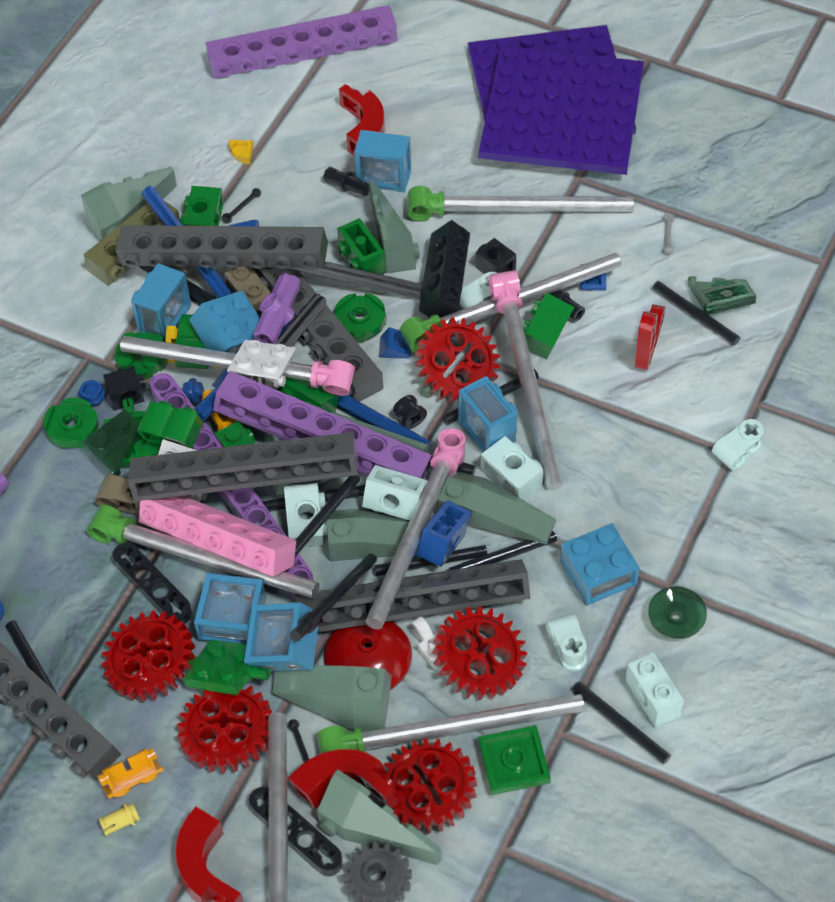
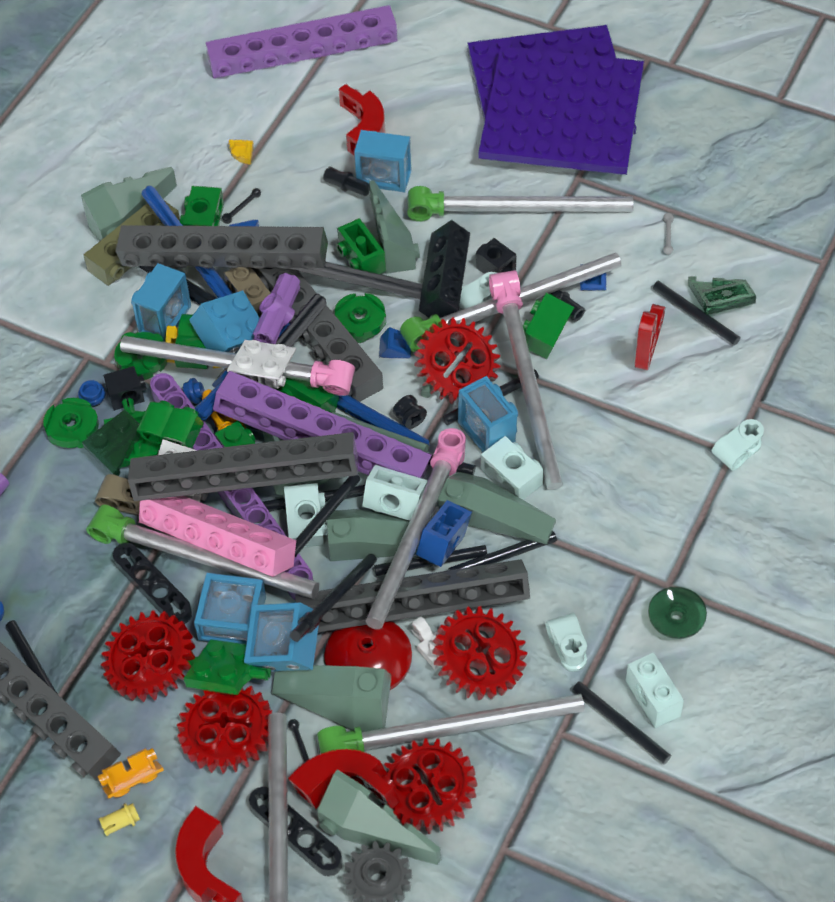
(514, 760): green plate -> none
(599, 564): dark azure piece -> none

